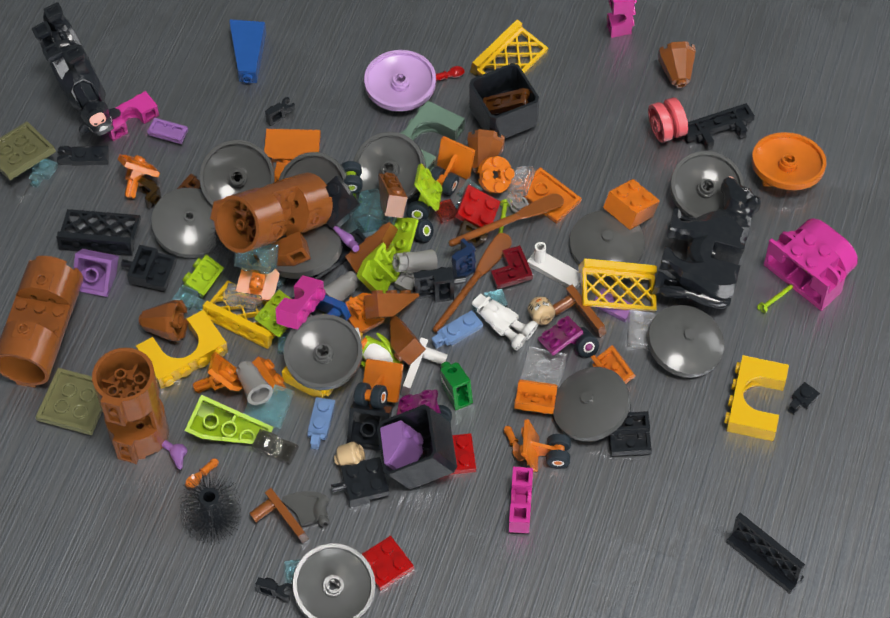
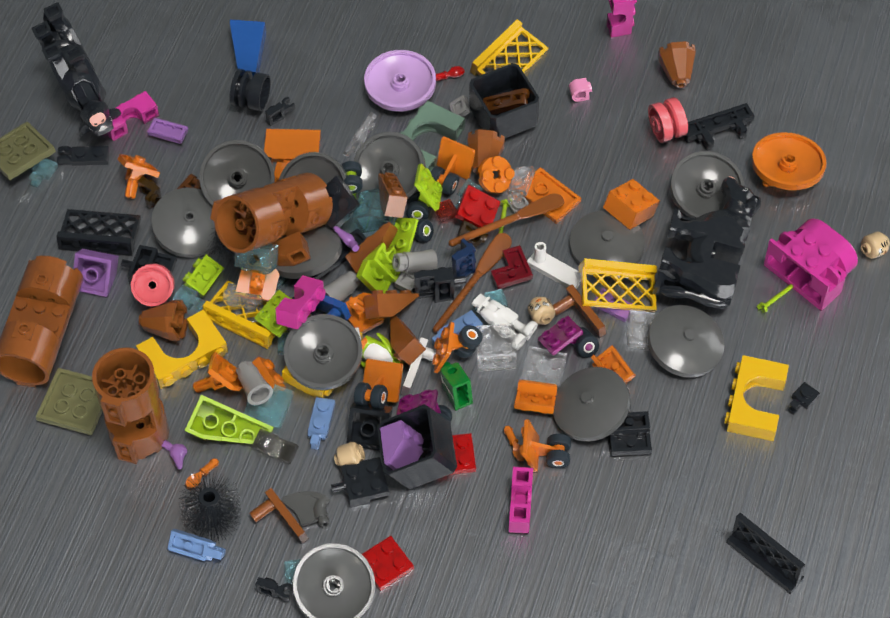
(164, 284): none -> coral wheel
(194, 546): none -> medium blue hinge
(250, 89): none -> black wheel
(360, 135): none -> clear plate
(460, 106): none -> light grey plate
(462, 344): none -> plate
(497, 348): none -> clear bracket
(580, 89): none -> bright pink plate
(875, 245): none -> tan head

